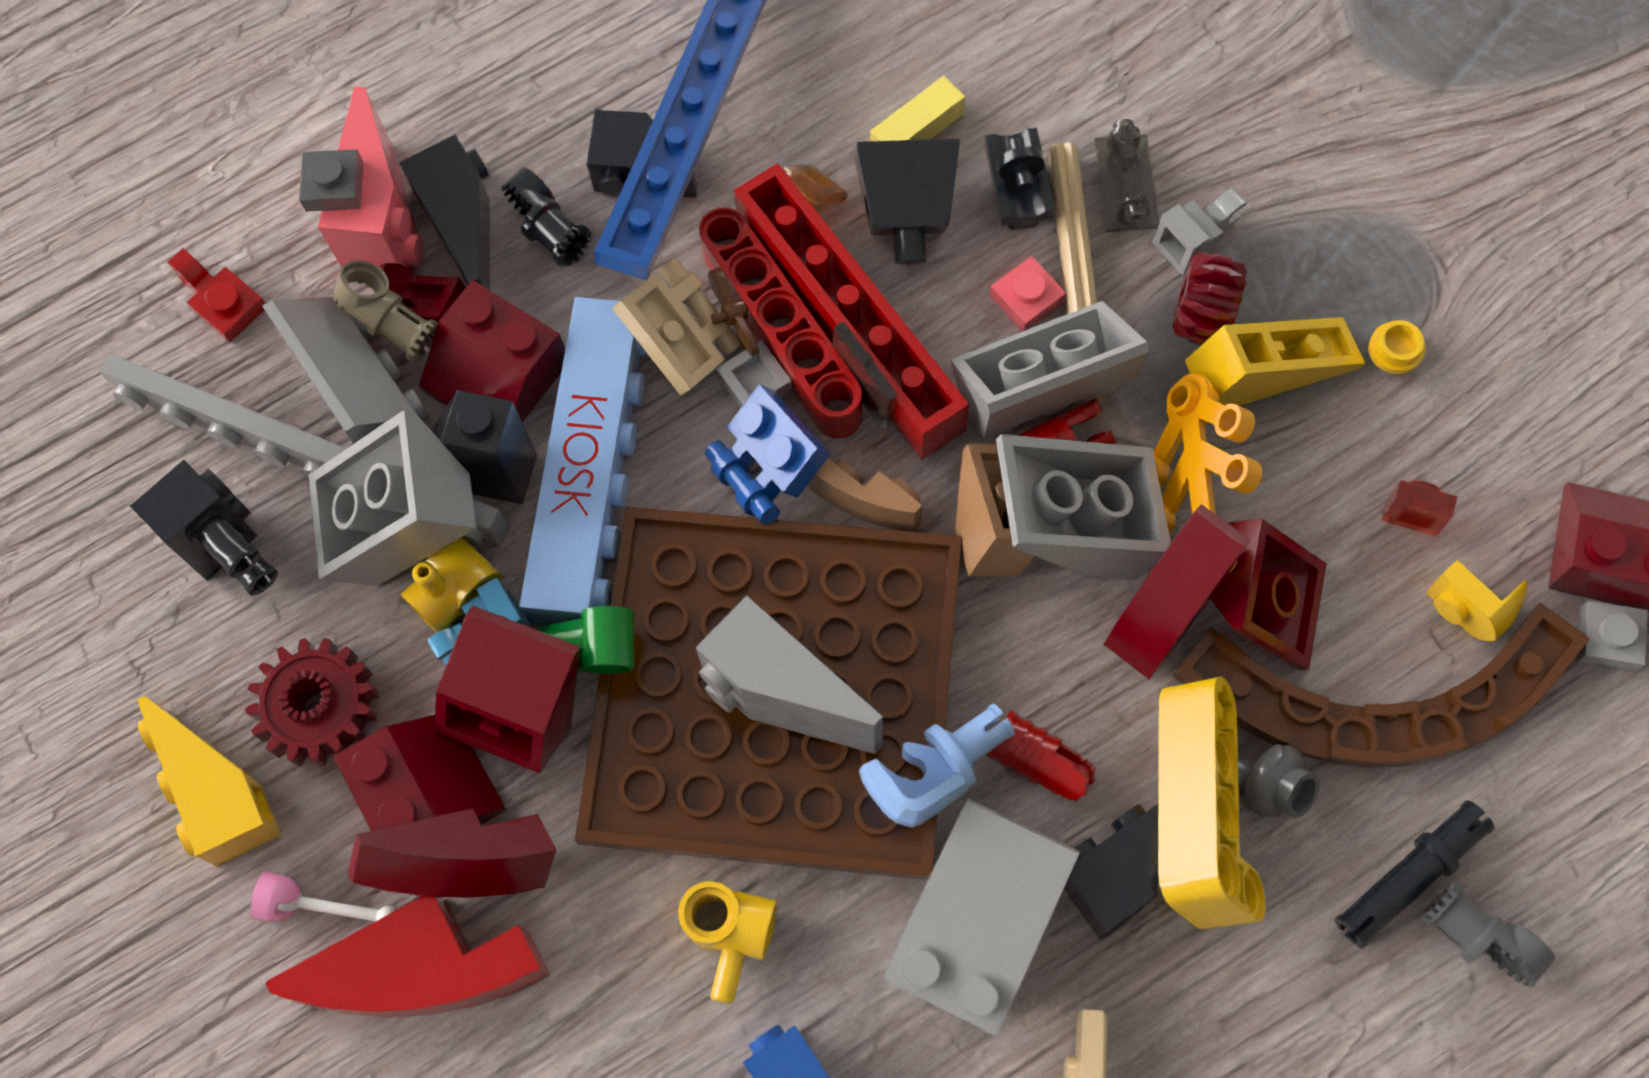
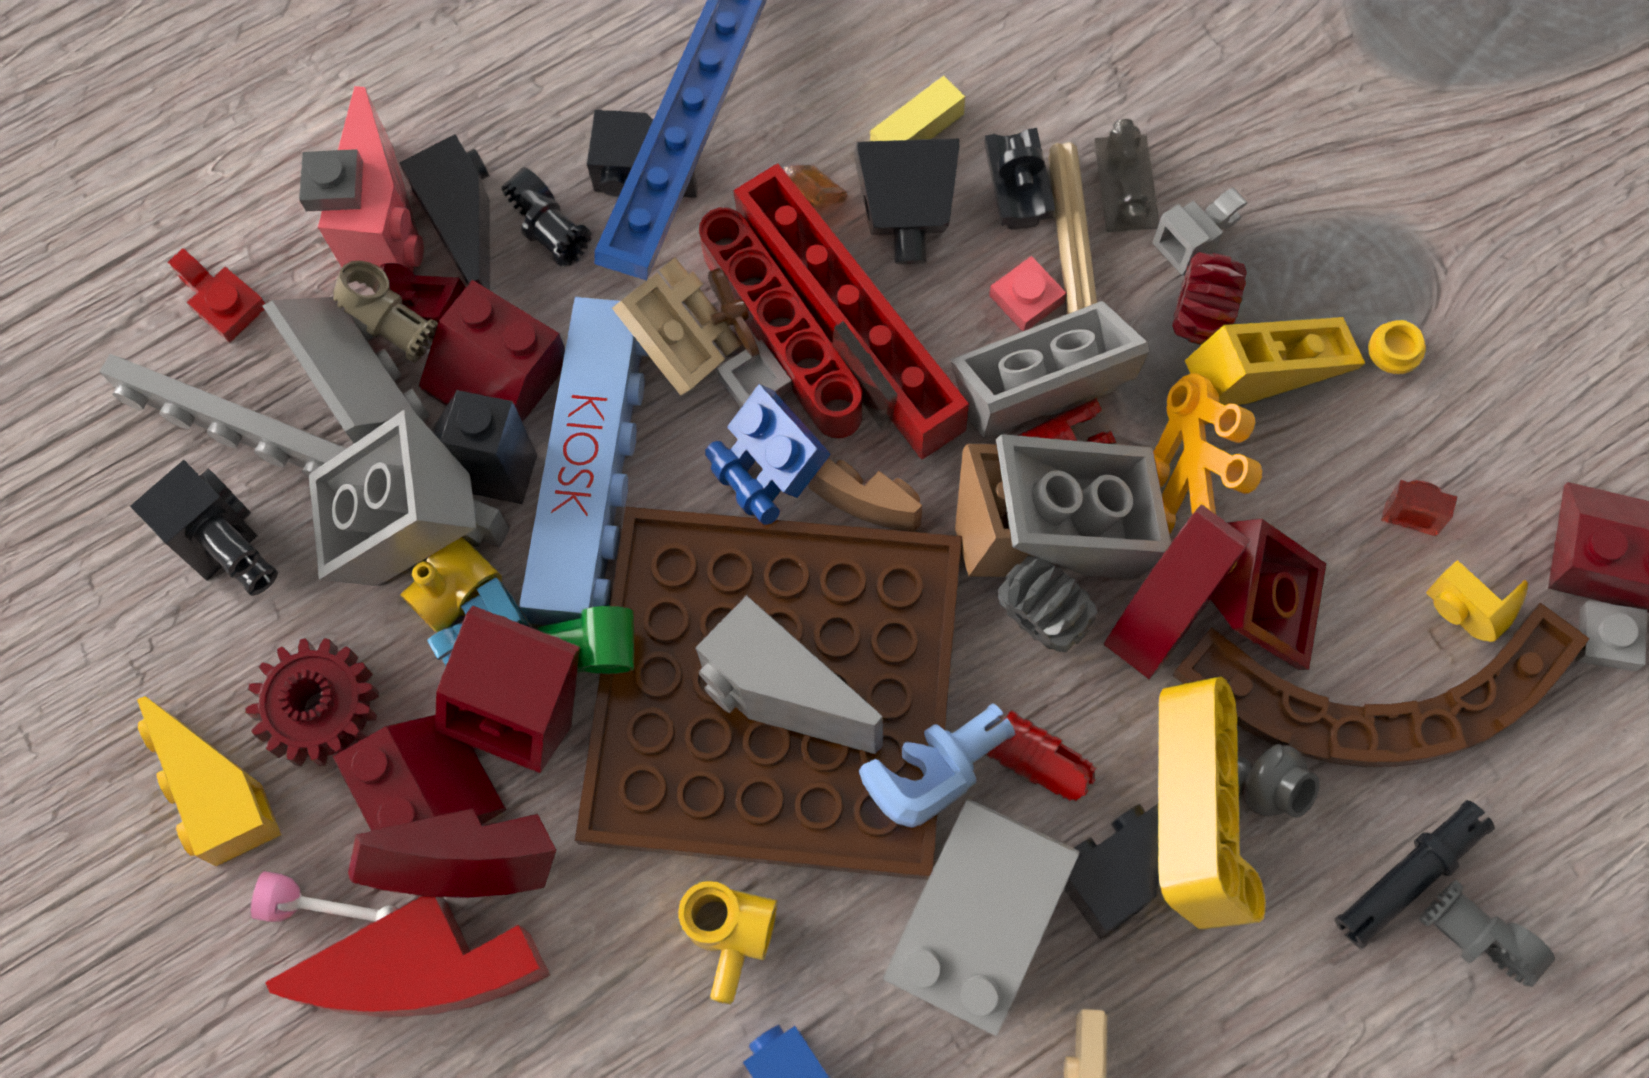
(1047, 603): none -> dark grey gear

